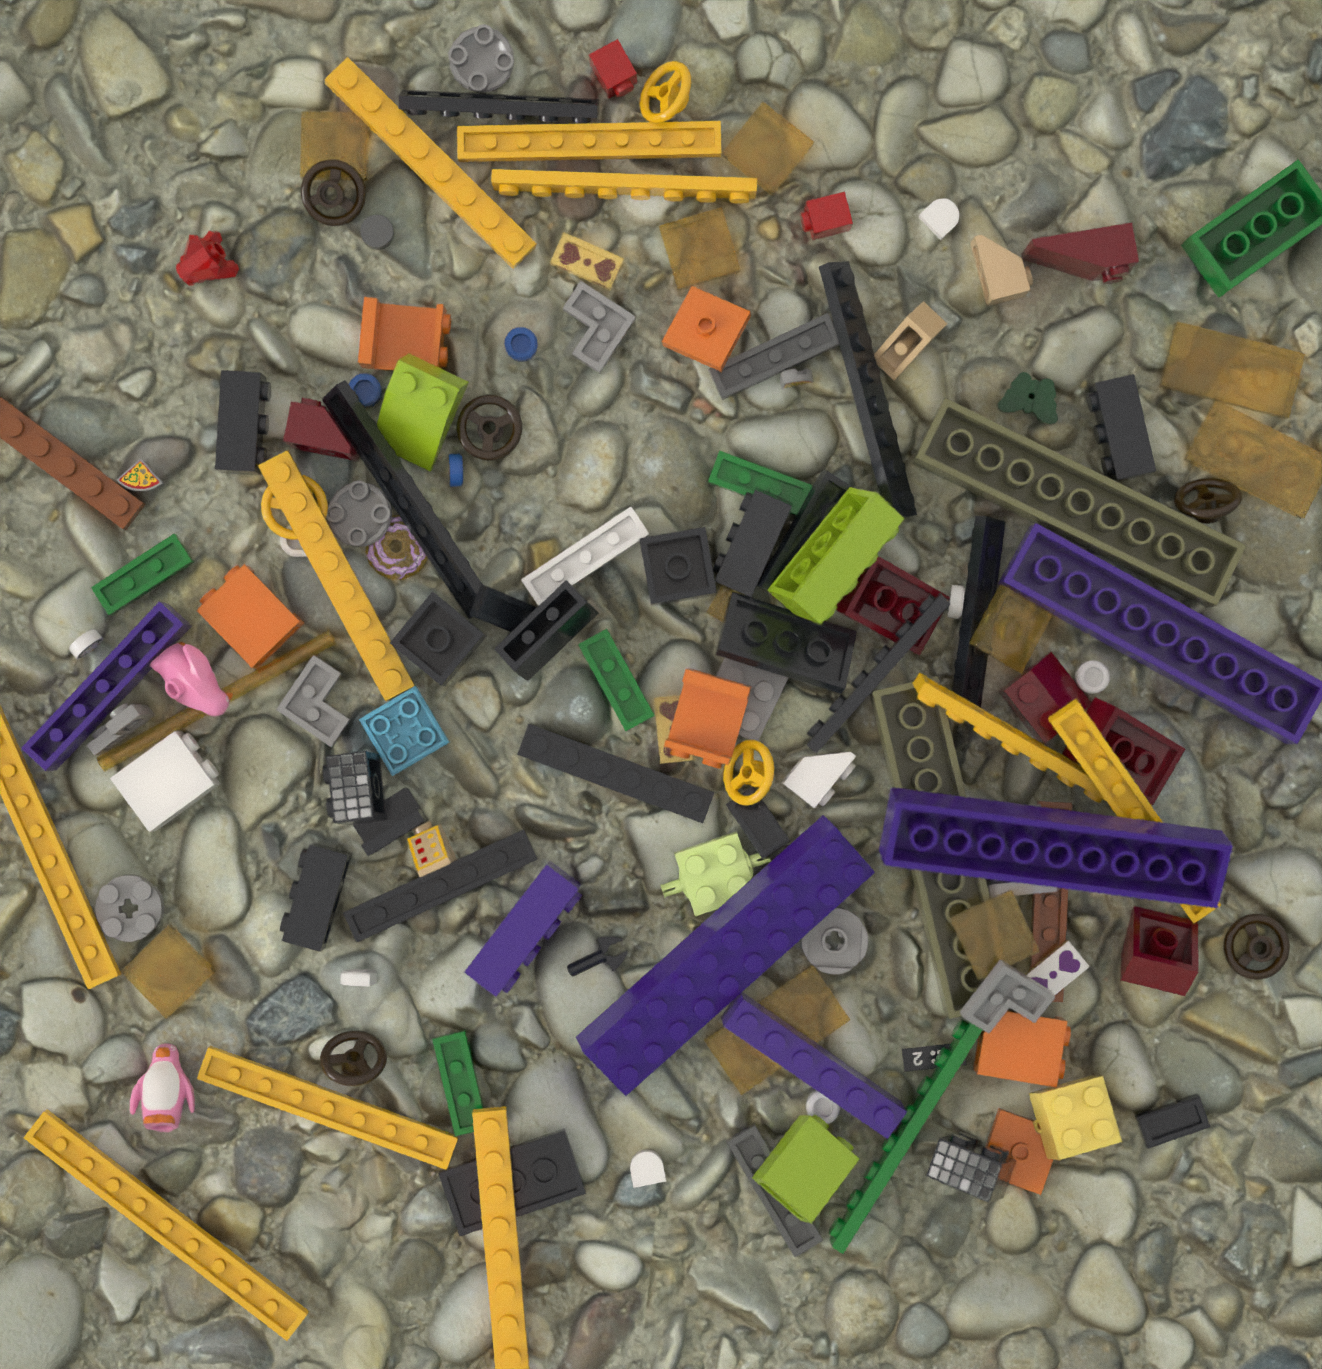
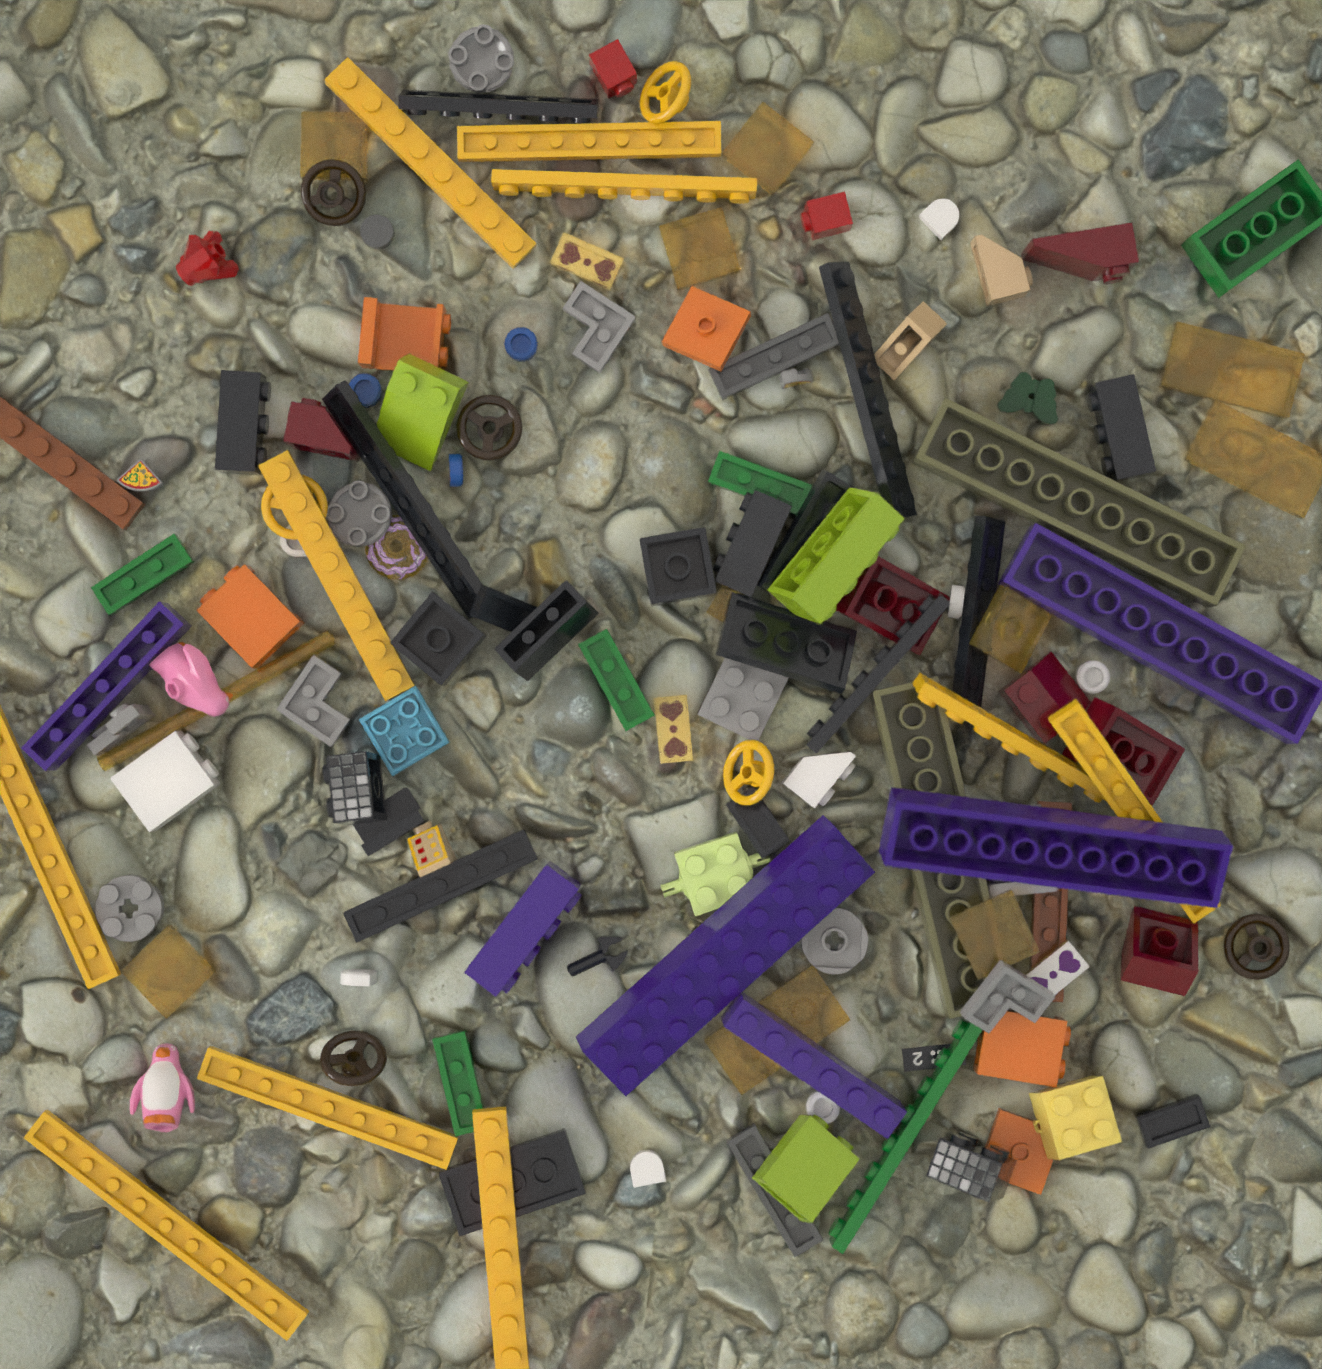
(85, 643): white tile -> none
(315, 896): black brick -> none
(586, 555): white plate -> none
(615, 773): black plate -> none
(708, 718): orange panel -> none
(1208, 505): dark brown piece -> none

